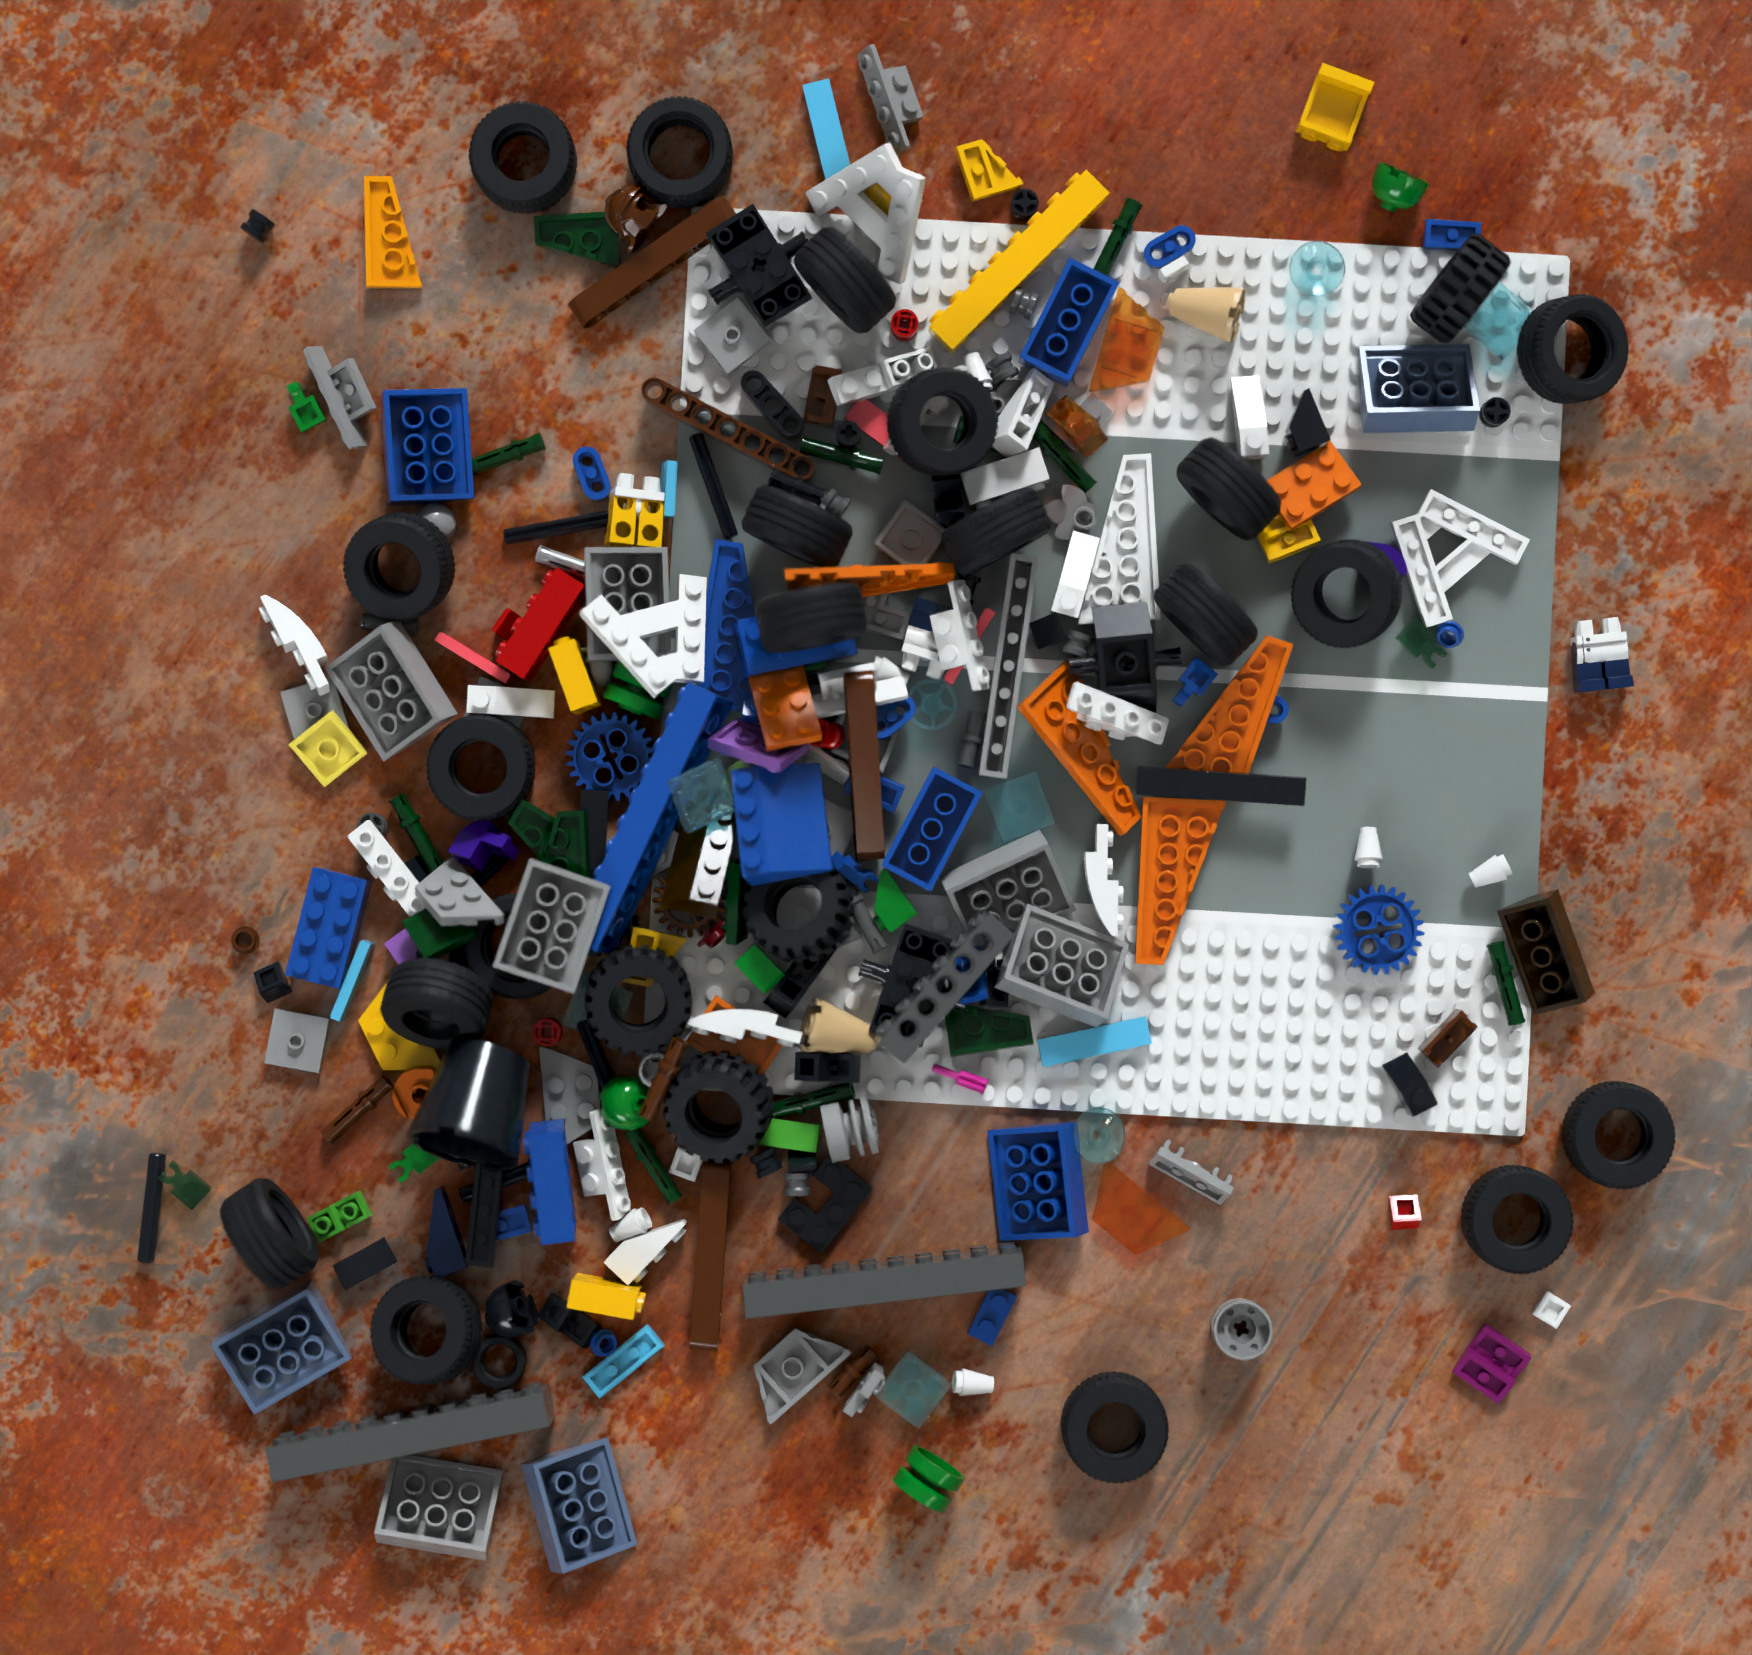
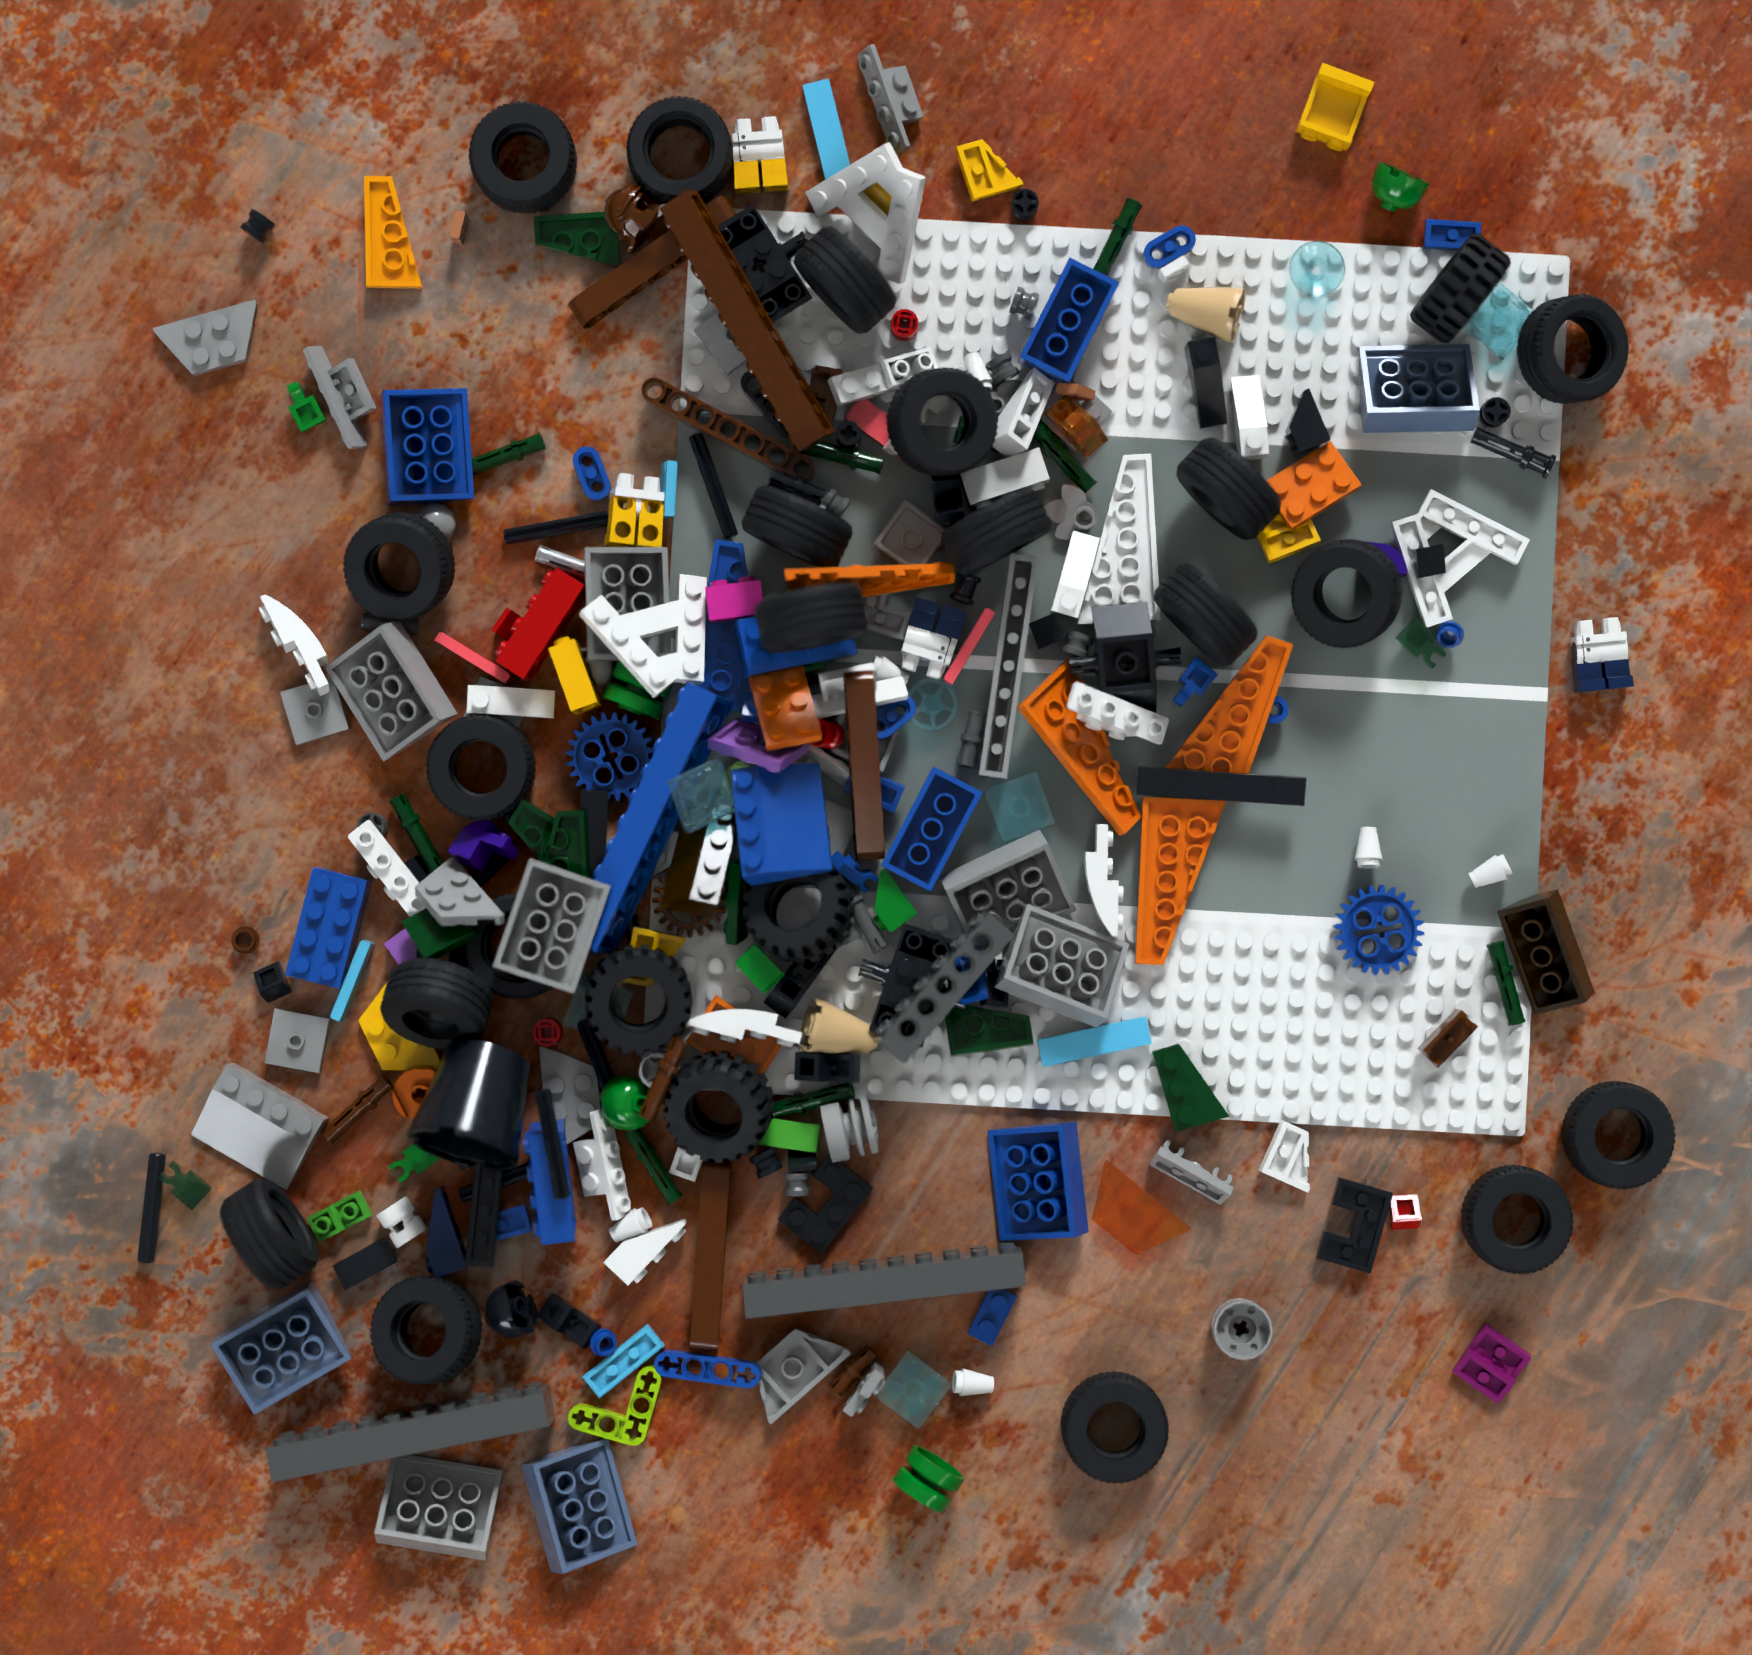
(212, 338): none -> light grey wing
(258, 1125): none -> light grey slope
(328, 748): light yellow tile -> none
(411, 1226): none -> white wheel
(459, 227): none -> nougat tile
(499, 1382): black tyre -> none
(552, 1143): none -> black axle
(606, 1296): yellow brick -> none
(622, 1422): none -> lime beam
(708, 1368): none -> blue beam
(713, 936): dark red plate -> none
(733, 600): none -> dark pink brick
(747, 320): none -> reddish brown brick
(755, 148): none -> hips
(958, 638): white bracket -> none
(963, 1078): dark pink axle -> none
(1018, 261): yellow brick -> none
(1075, 391): none -> nougat tile
(1110, 1135): clear light blue dish -> none
(1127, 346): clear orange wing -> none
(1185, 1090): none -> dark green wing
(1206, 382): none -> black slope
(1288, 1156): none -> white wing
(1361, 1247): none -> black plate
(1409, 1085): black slope -> none
(1429, 561): none -> black slope
(1528, 453): none -> black pin
(1551, 1309): white tile -> none

